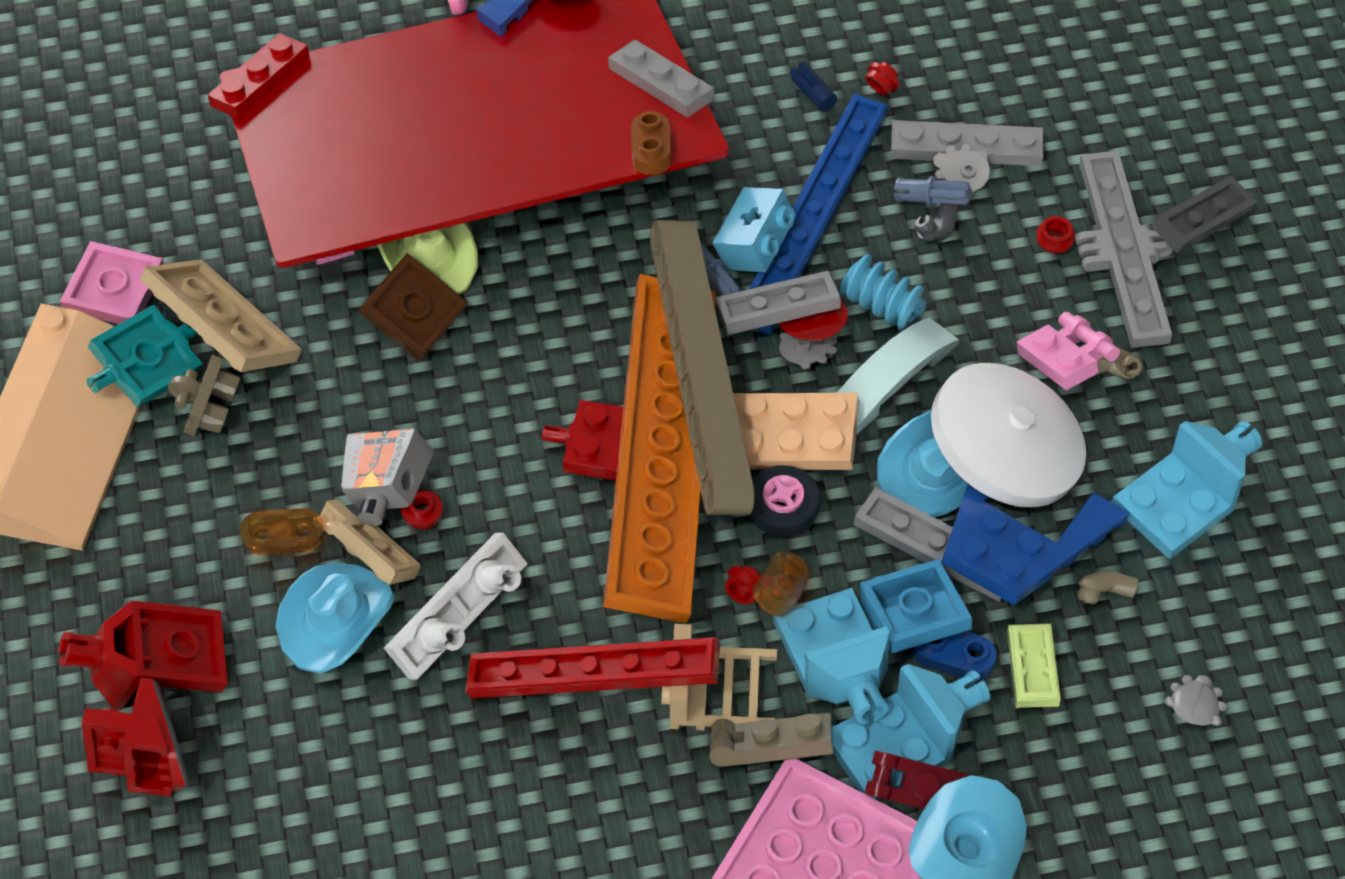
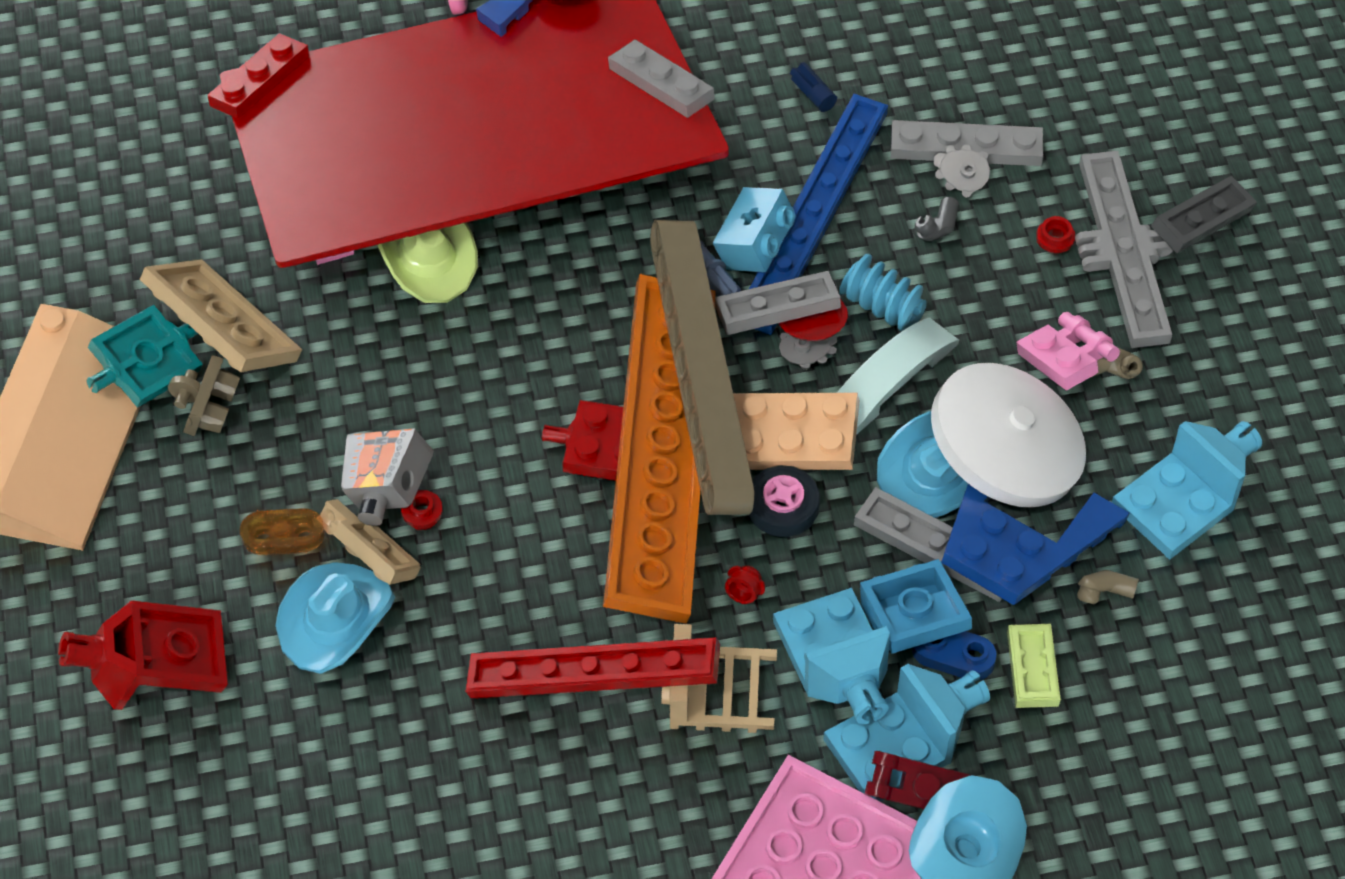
(109, 283): bright pink plate -> none
(137, 744): red piece -> none
(412, 307): reddish brown plate -> none
(456, 605): white plate -> none
(651, 143): dark orange plate -> none
(770, 739): dark tan plate -> none
(781, 583): clear orange plate -> none
(882, 78): red plate -> none
(932, 191): sand blue axle -> none
(1197, 701): light grey piece -> none

